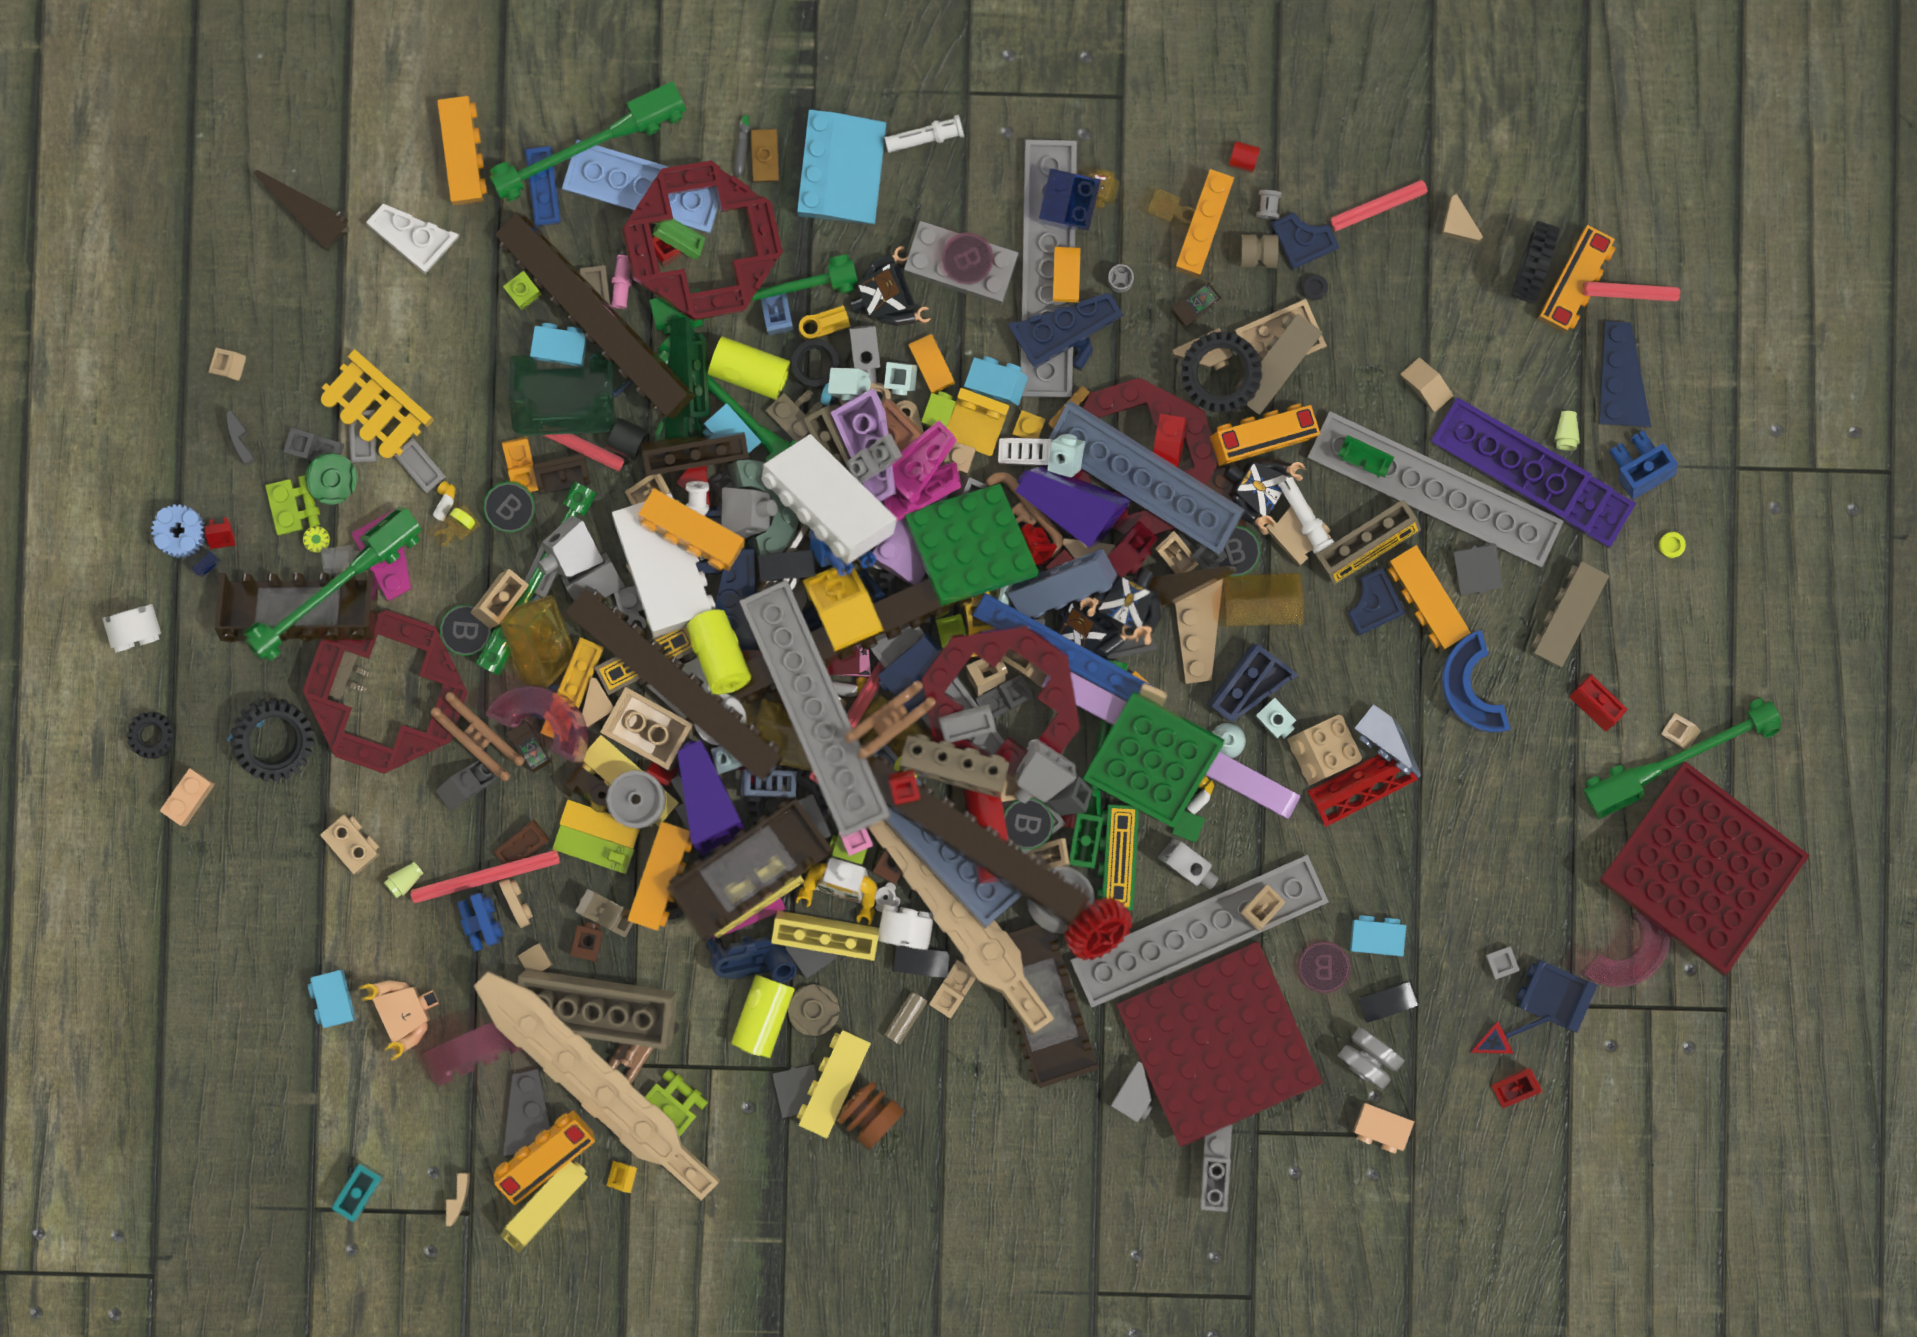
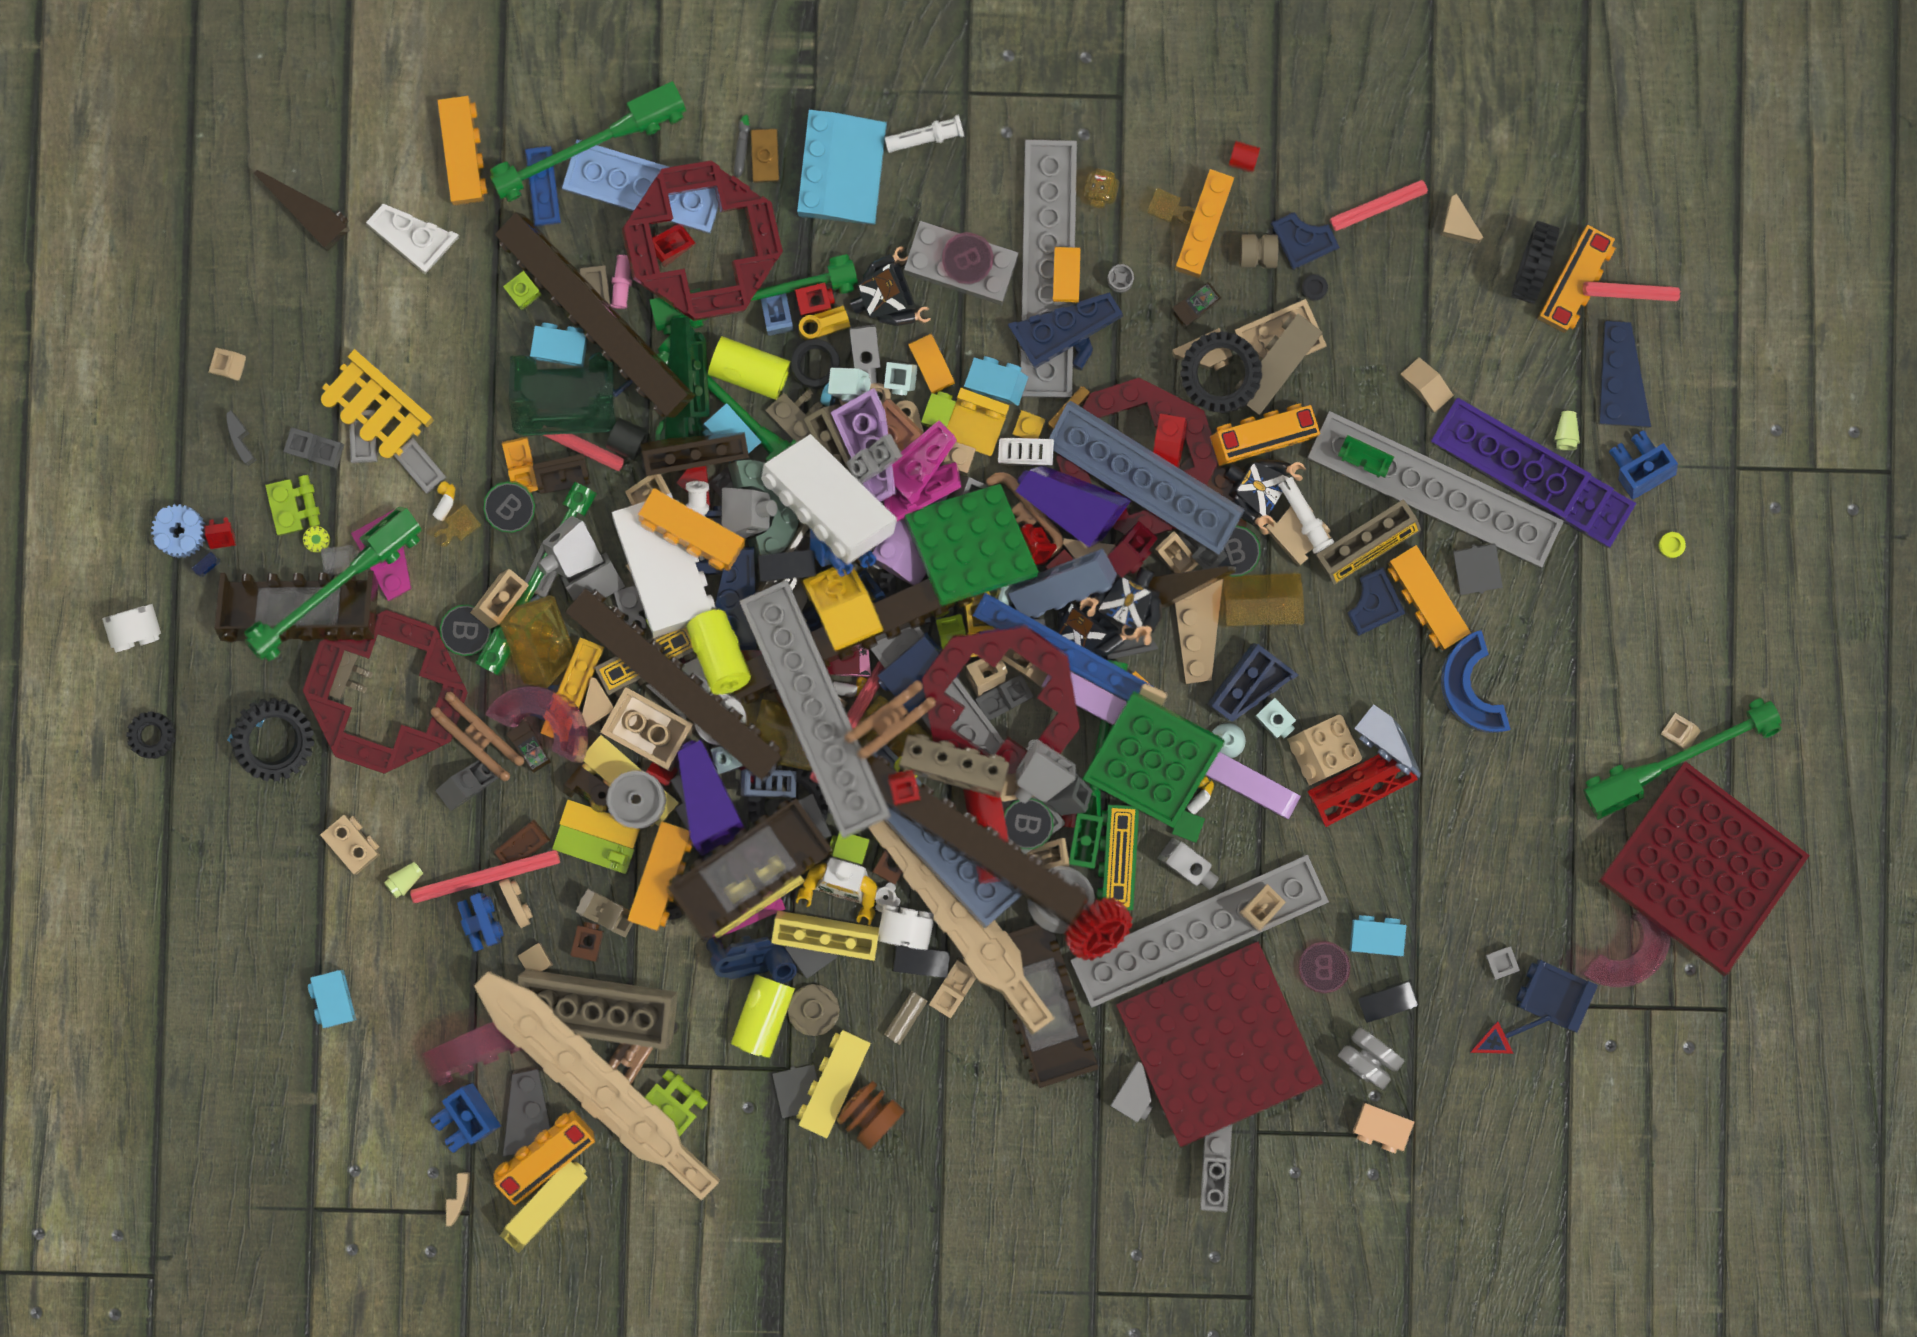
(187, 797): light nougat brick -> none
(331, 478): green tile -> none
(358, 1192): teal brick -> none
(401, 1012): light nougat torso -> none
(462, 518): neon yellow tile -> none
(470, 1114): none -> blue brick
(621, 1176): yellow plate -> none
(680, 237): bright green tile -> none
(805, 295): none -> red brick
(857, 842): bright pink plate -> none
(967, 723): light grey tile -> none
(1066, 455): light aqua brick -> none
(1069, 200): clear blue slope -> none
(1269, 204): light grey bush -> none
(1516, 1087): red slope -> none
(1569, 615): dark tan brick -> none
(1598, 703): red slope -> none

